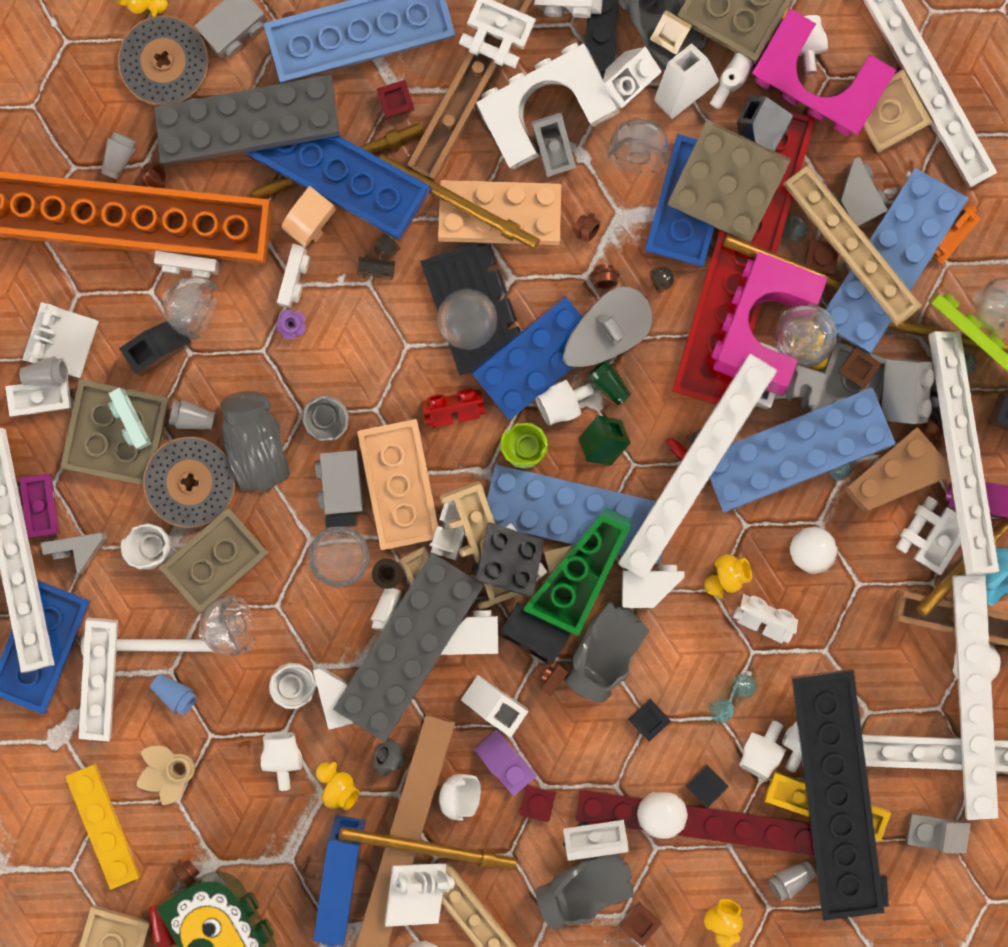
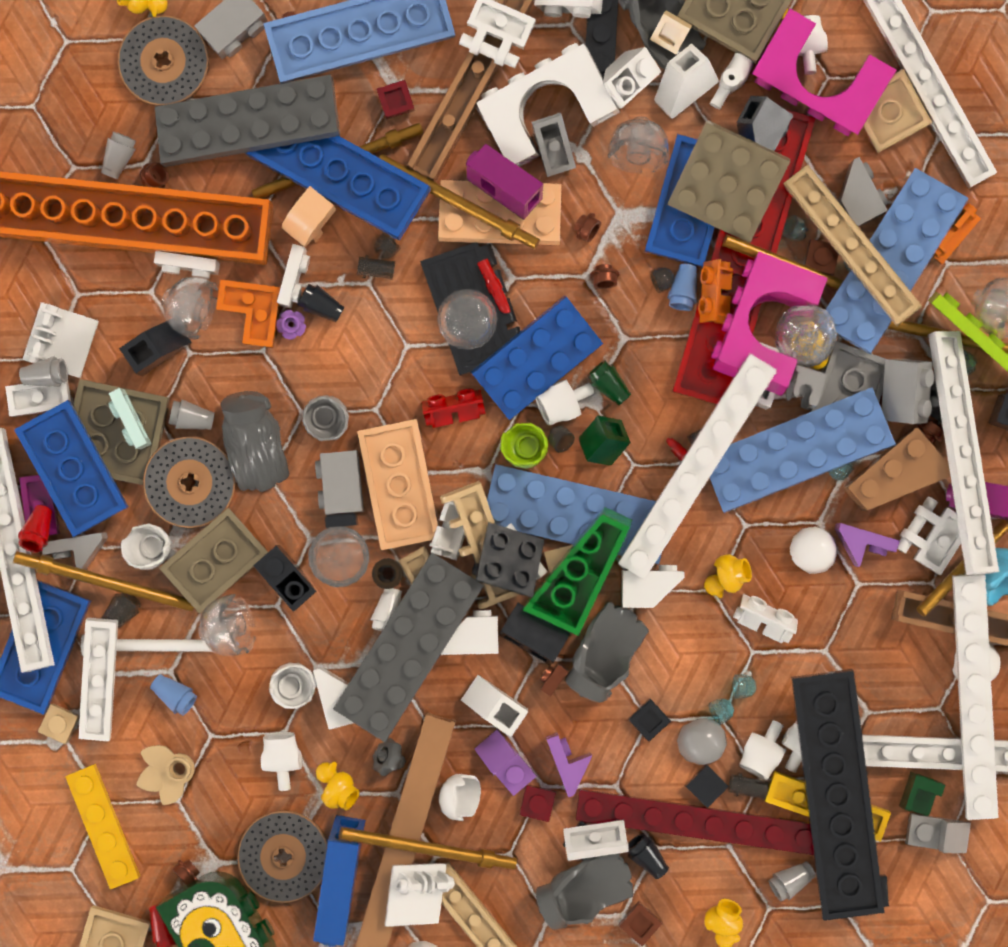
(36, 529): none -> red cone
(46, 565): none -> pearl gold bar
(59, 723): none -> tan plate
(71, 468): none -> blue plate
(122, 608): none -> clear smoke cone
(258, 304): none -> orange plate
(268, 875): none -> flat silver piece
(285, 577): none -> black slope
(320, 303): none -> black cone
(494, 286): none -> red piece
(504, 181): none -> magenta brick
(561, 438): none -> clear smoke hinge
(572, 770): none -> medium lavender slope
(609, 328): light grey shield -> none
(646, 855): none -> black cone
(662, 814): white hair -> none
(684, 288): none -> medium blue cone
(702, 741): none -> light grey hair
(714, 278): none -> orange hinge
(748, 786): none -> clear smoke pin
(856, 539): none -> medium lavender slope
(859, 367): reddish brown plate -> none
(920, 793): none -> dark green panel

